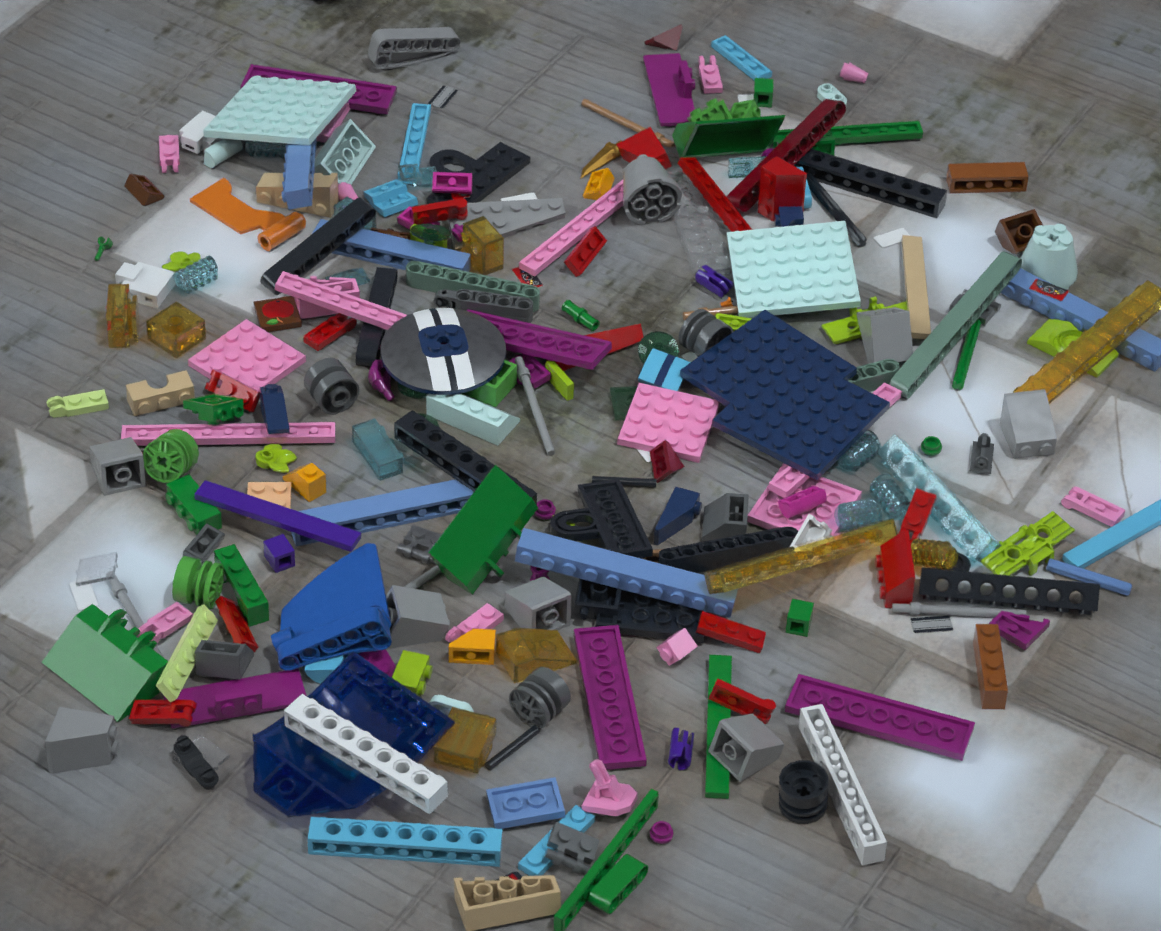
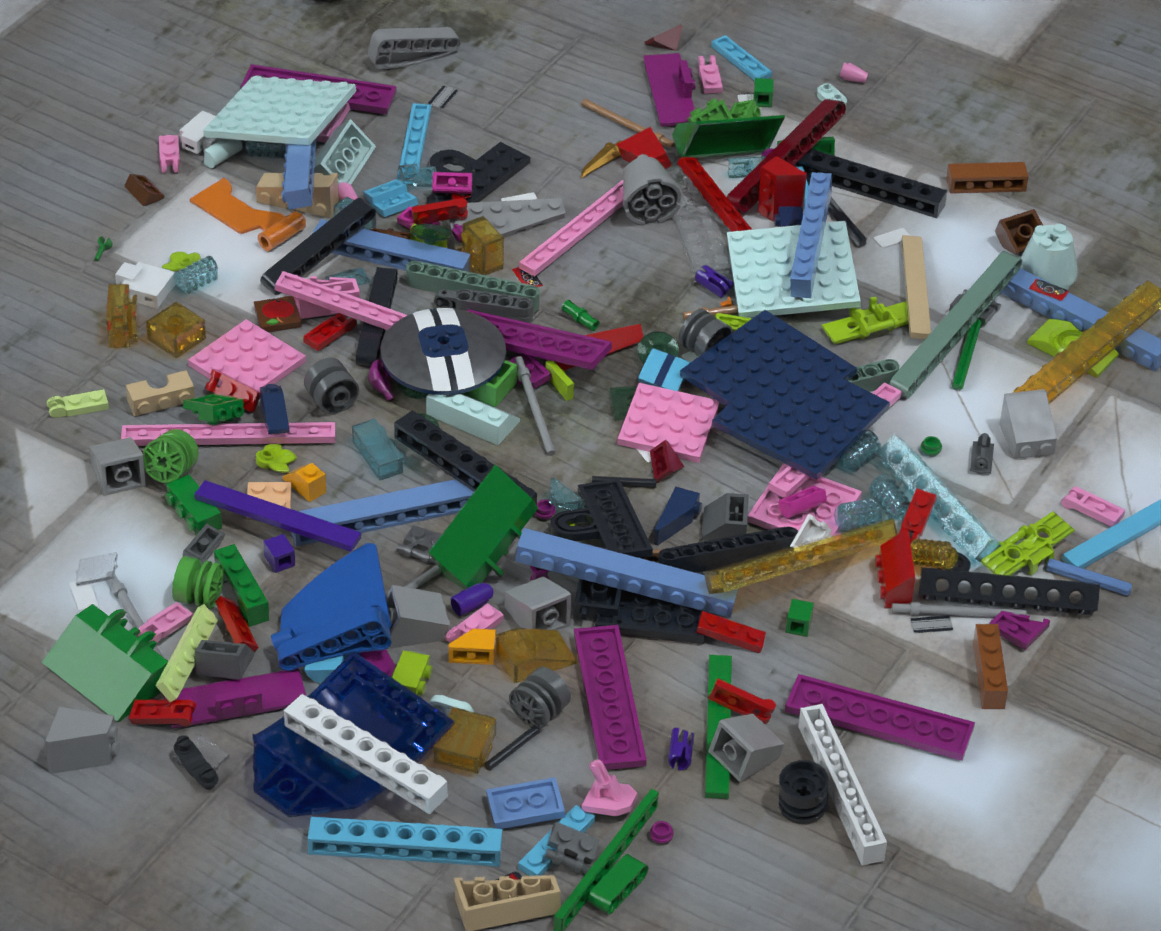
(471, 598): none -> dark purple arm
(563, 496): none -> clear light blue slope
(585, 251): red plate -> none
(598, 184): light orange slope -> none
(676, 646): bright pink brick -> none
(811, 235): none -> medium blue brick
(867, 132): green plate -> none
(886, 334): light grey slope -> none

